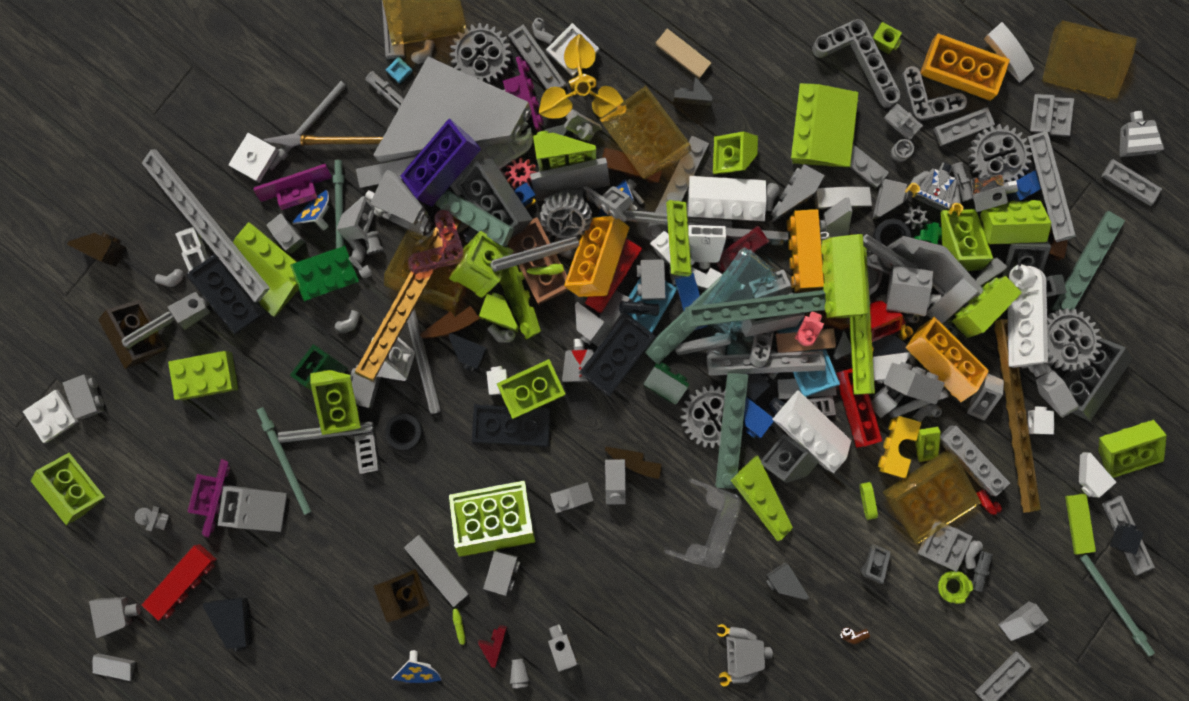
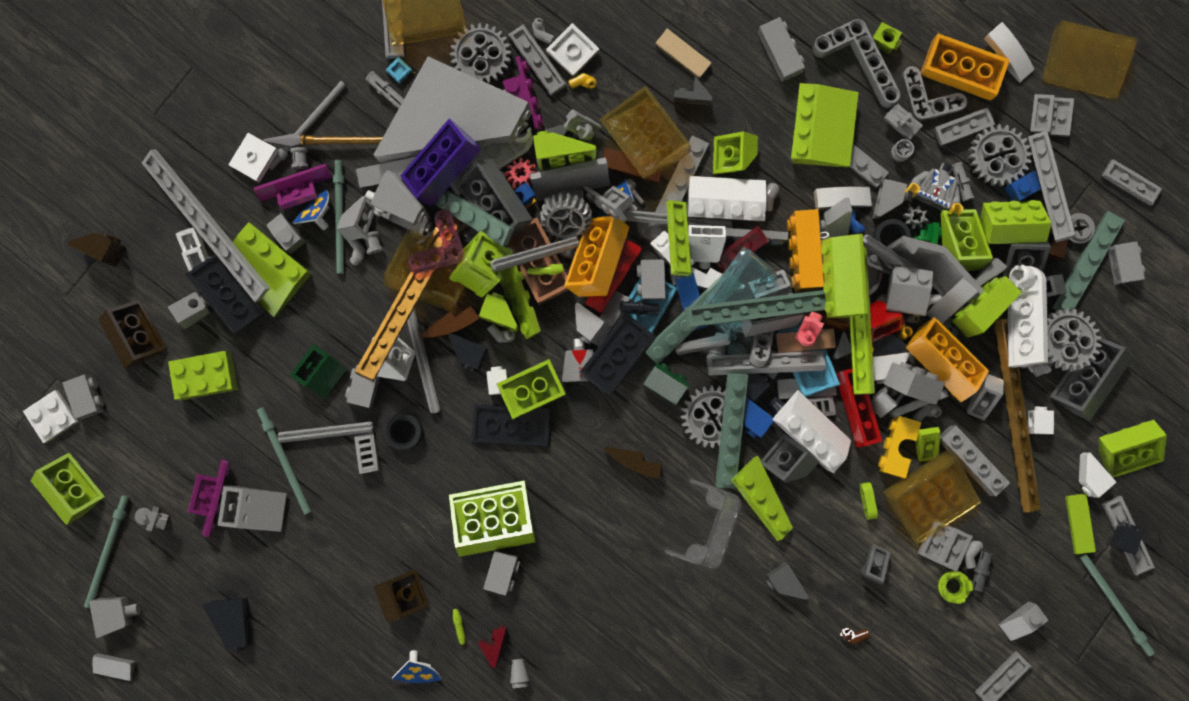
(118, 515): none -> sand green bar
(147, 330): light grey axle -> none
(170, 280): light grey arm -> none
(179, 582): red brick -> none
(299, 158): none -> light grey bush
(324, 273): green plate -> none
(334, 401): lime slope -> none
(349, 324): light grey arm -> none
(365, 271): light grey hand -> none
(421, 56): light grey arm -> none
(436, 570): light grey tile -> none
(555, 101): yellow plant -> none
(567, 657): light grey torso -> none
(571, 497): light grey slope -> none
(615, 481): light grey slope -> none
(744, 655): light grey torso -> none
(781, 49): none -> light grey brick
(803, 186): light grey slope -> none
(855, 226): none -> blue arm
(987, 504): red arm -> none
(991, 191): light grey torso -> none
(1056, 393): light grey slope -> none
(1084, 221): none -> light grey gear
(1126, 263): none -> light grey brick
(1139, 137): light grey torso -> none

